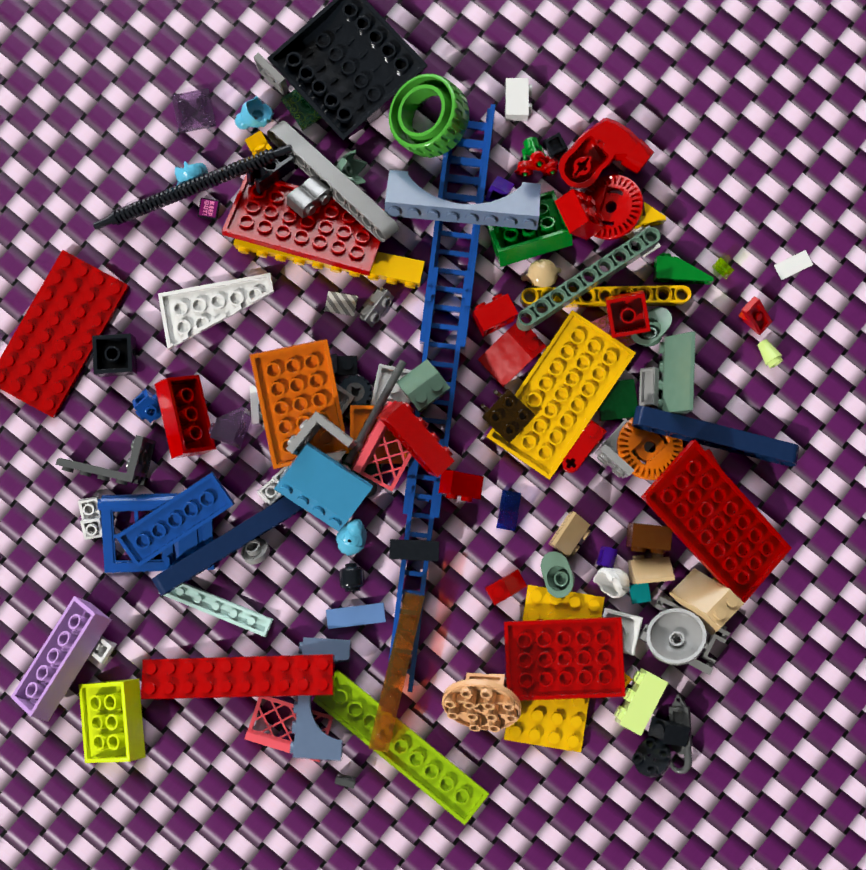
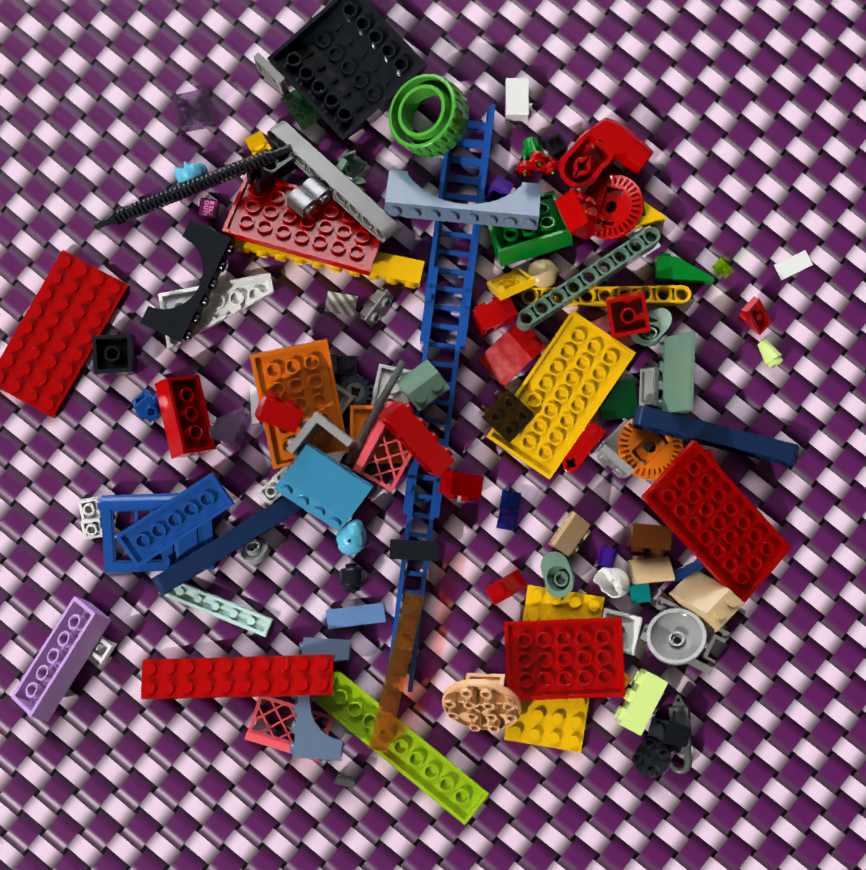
(112, 721): neon yellow slope -> none
(136, 465): dark grey bracket -> none
(181, 320): none -> black arch
(251, 110): medium azure piece -> none
(279, 412): none -> red brick
(510, 283): none -> yellow tile
(687, 570): none -> blue sticker

